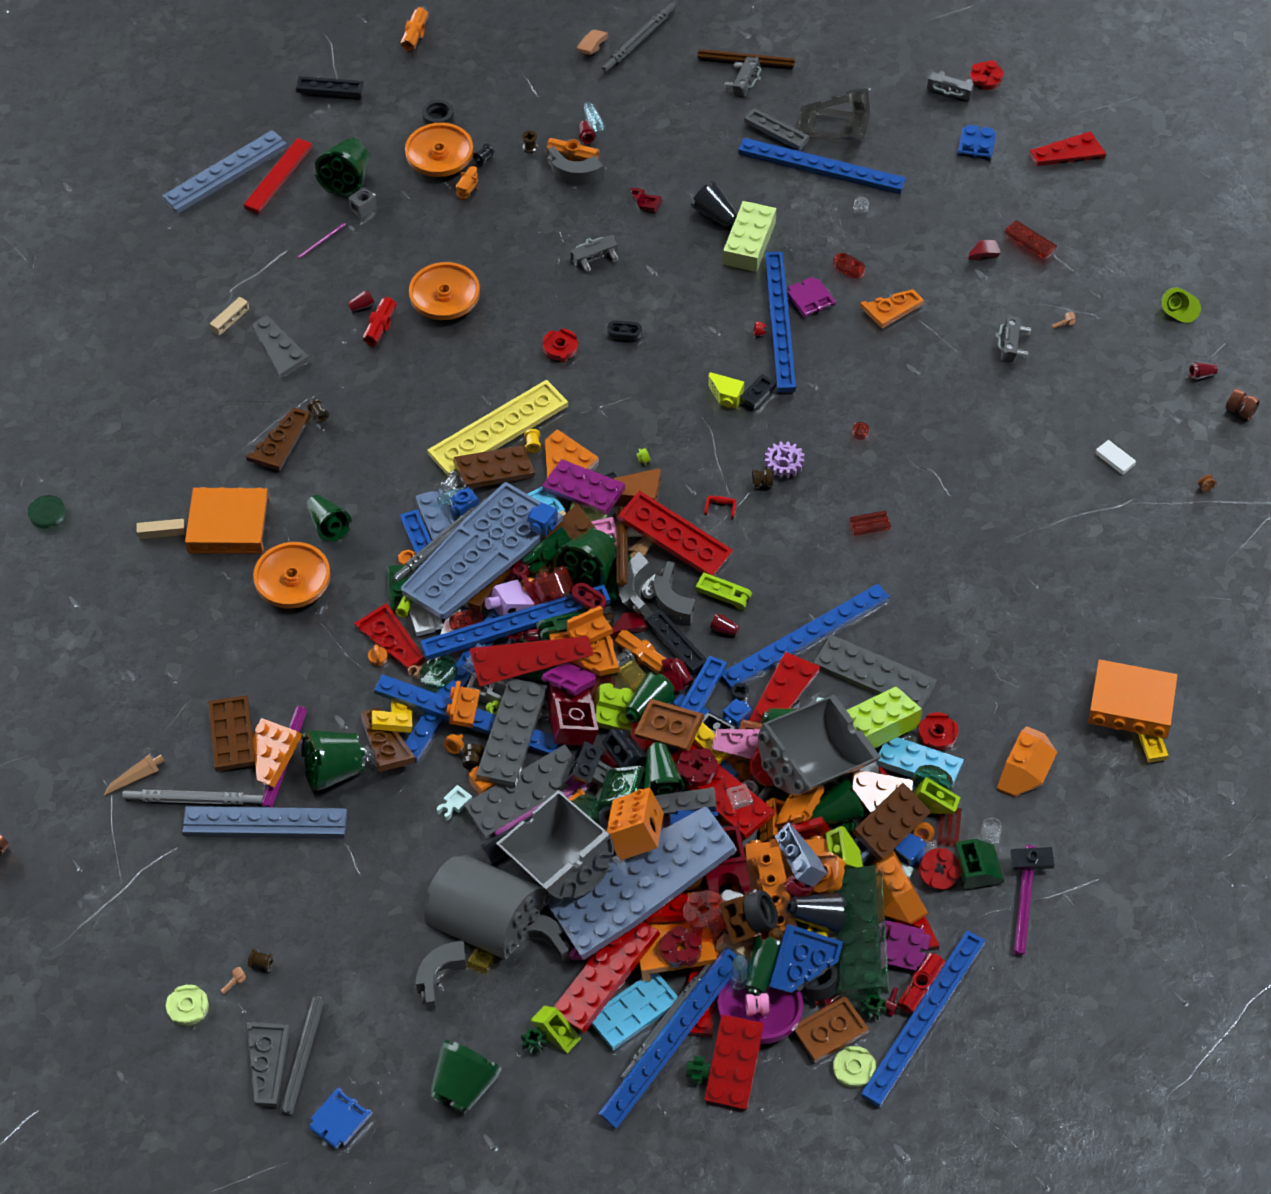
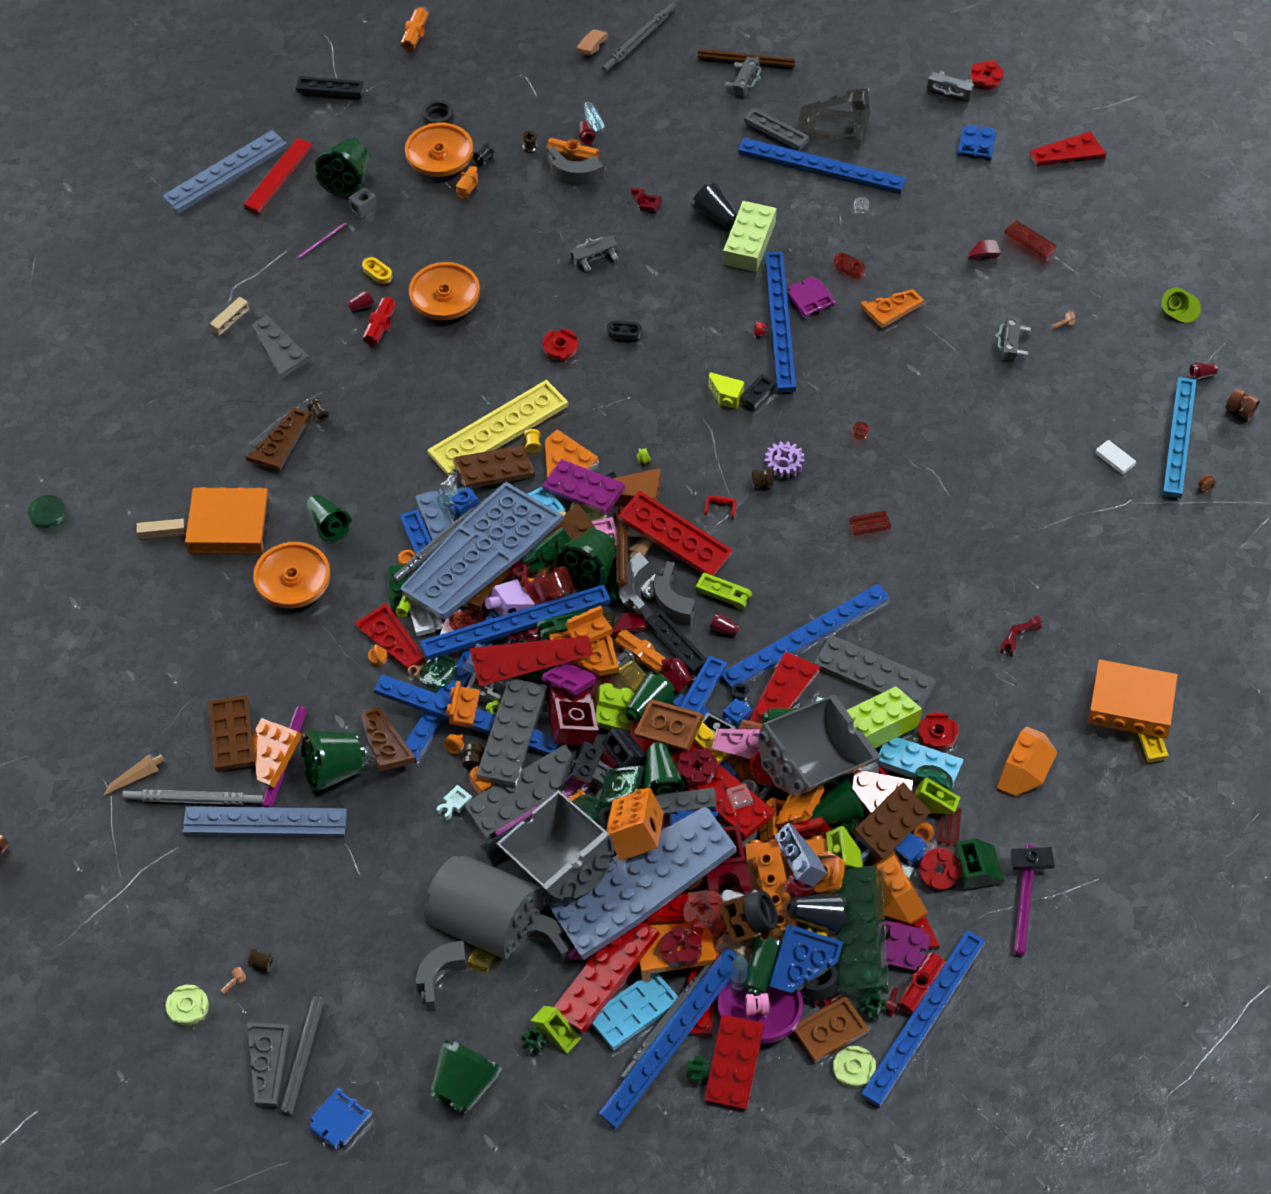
(380, 272): none -> yellow plate
(397, 720): yellow plate -> none
(543, 519): blue brick -> none
(590, 596): dark red plate -> none
(991, 830): clear wheel -> none
(1010, 642): none -> dark red piece
(1179, 437): none -> dark azure plate

